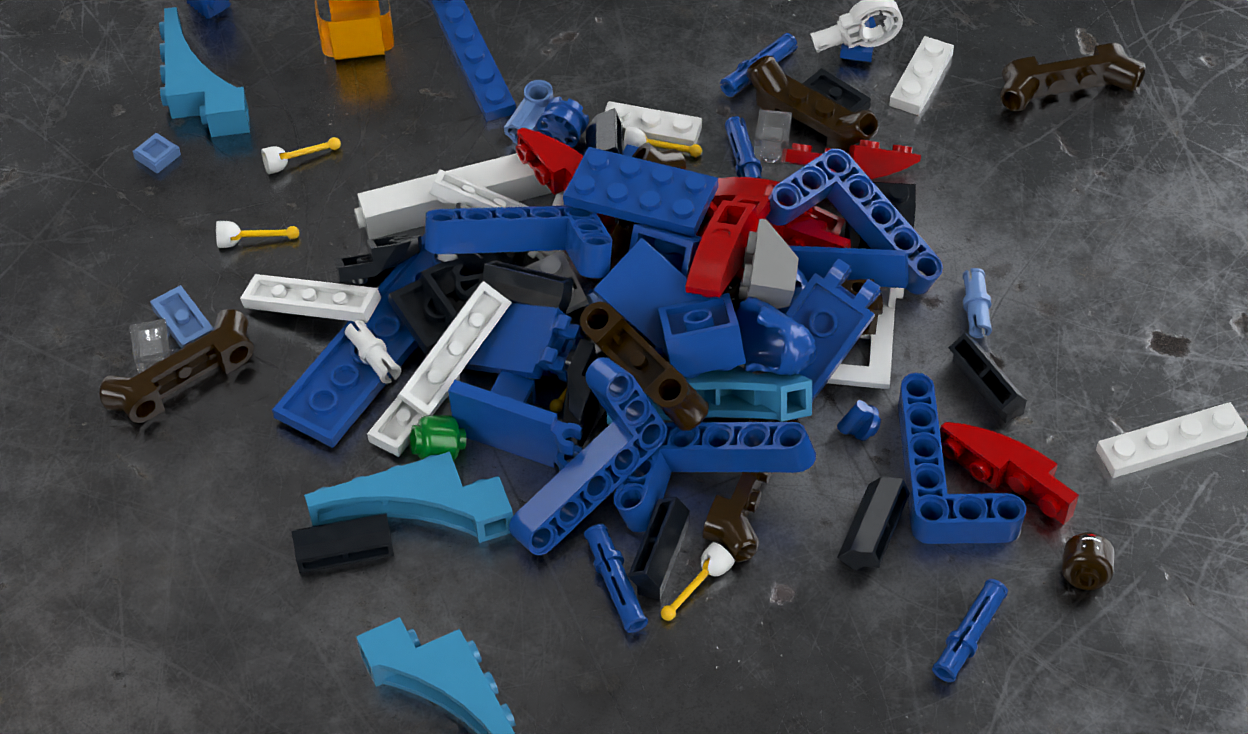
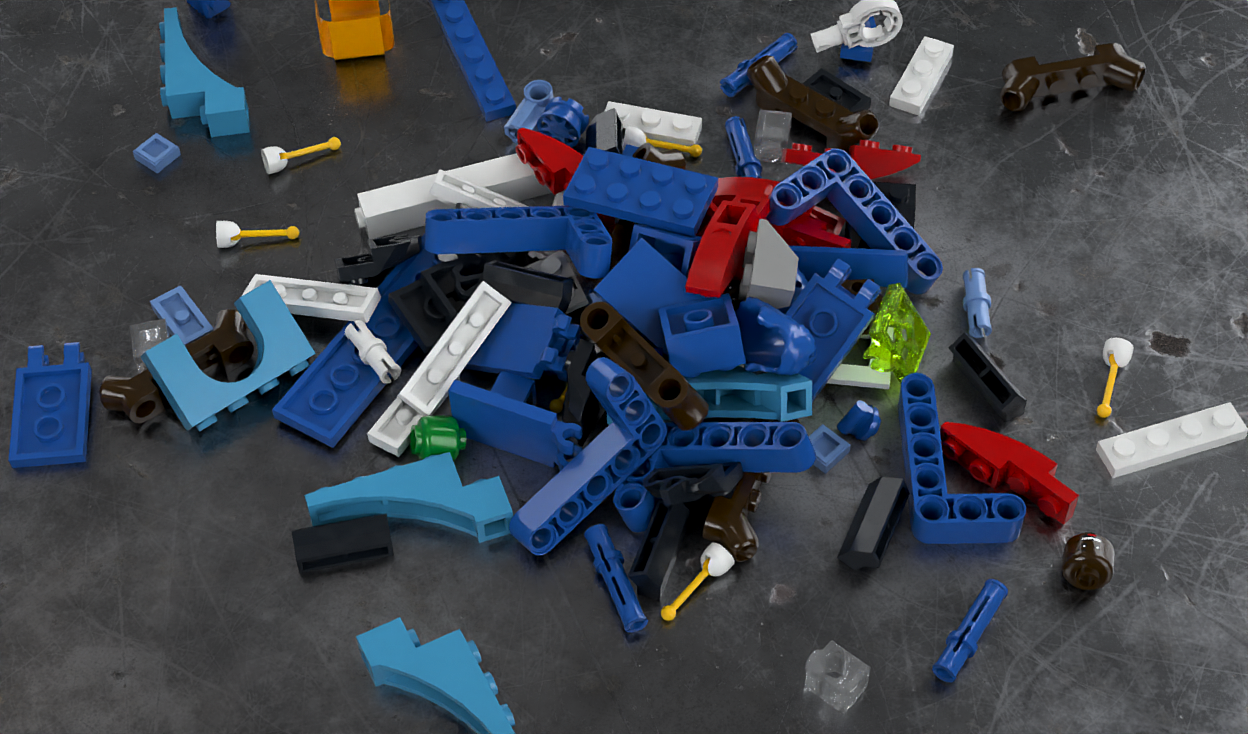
(51, 409): none -> blue tile
(199, 397): none -> dark azure arch
(692, 482): none -> black plate
(828, 448): none -> medium blue tile
(839, 691): none -> clear brick
(899, 313): none -> clear neon green piece
(1116, 353): none -> hinge

